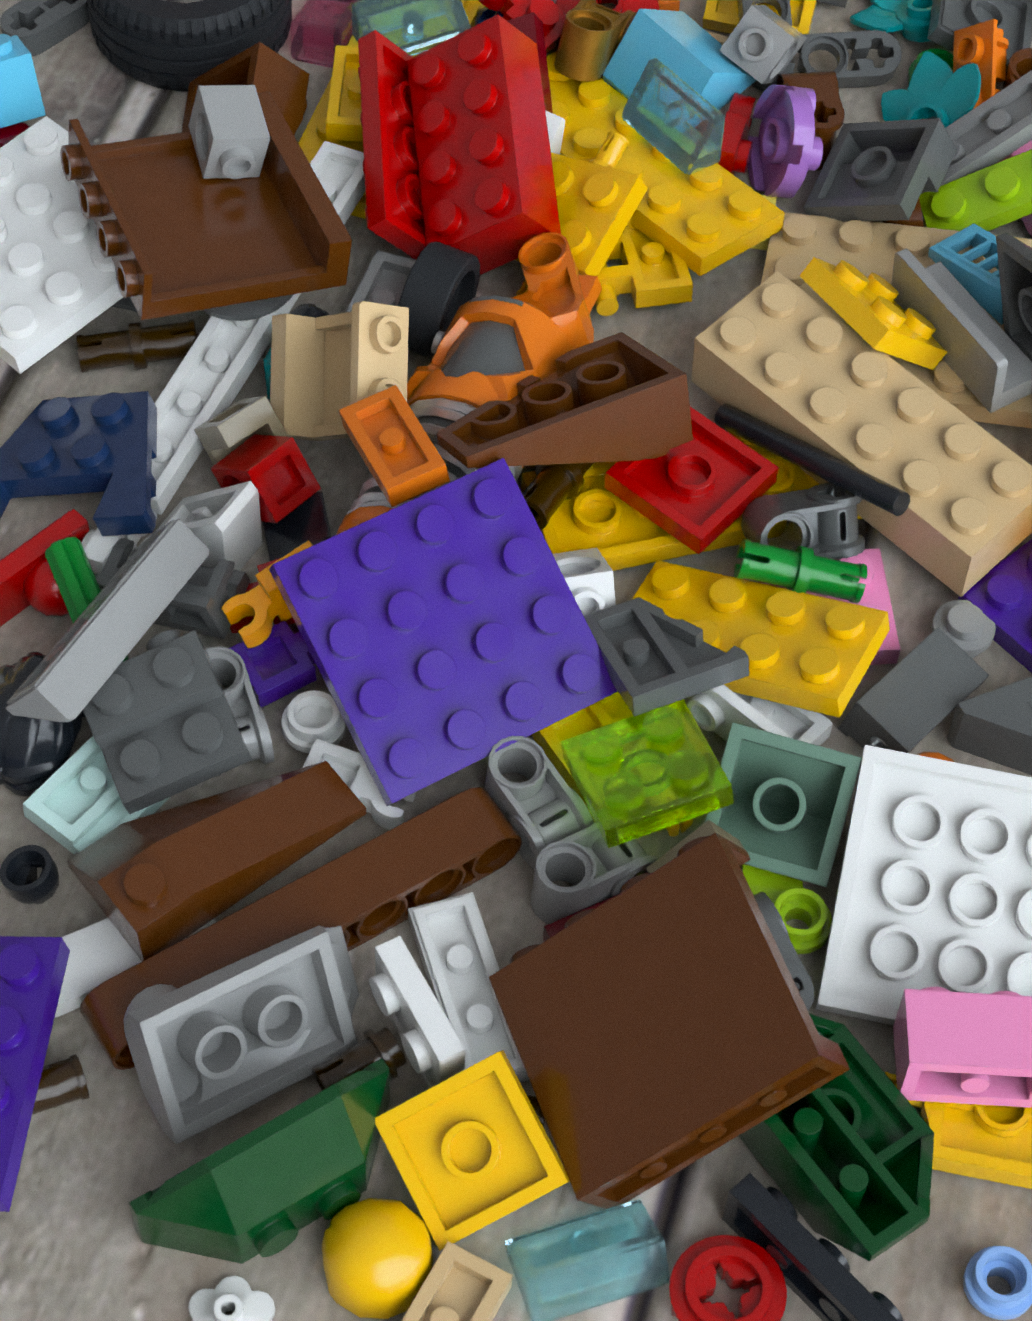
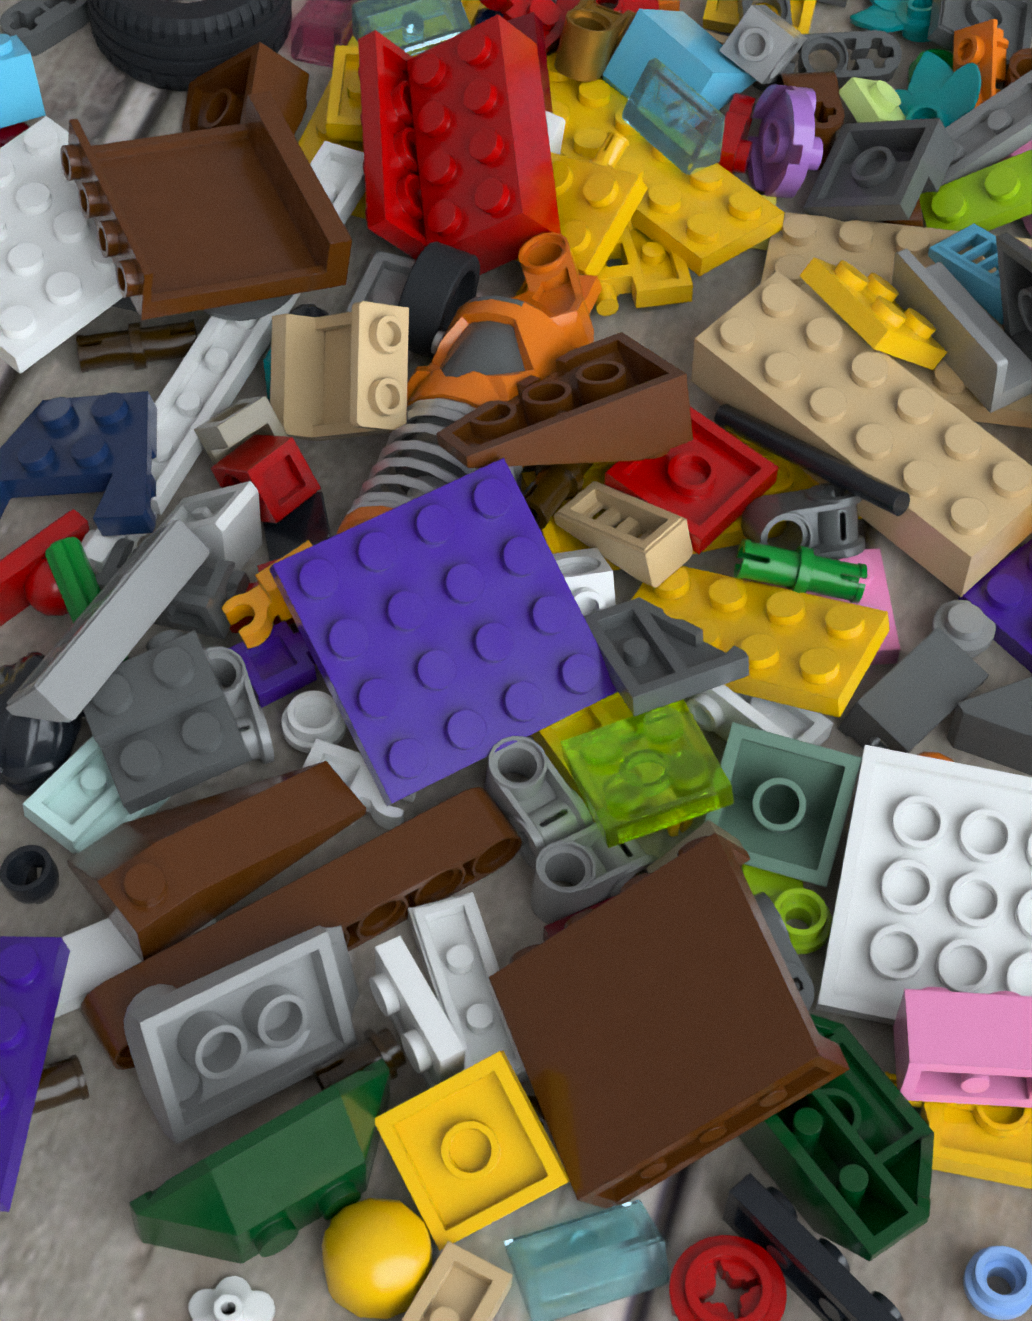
(229, 131): light grey brick -> none
(394, 446): orange plate -> none
(651, 557): none -> tan slope
(871, 100): none -> yellowish green plate

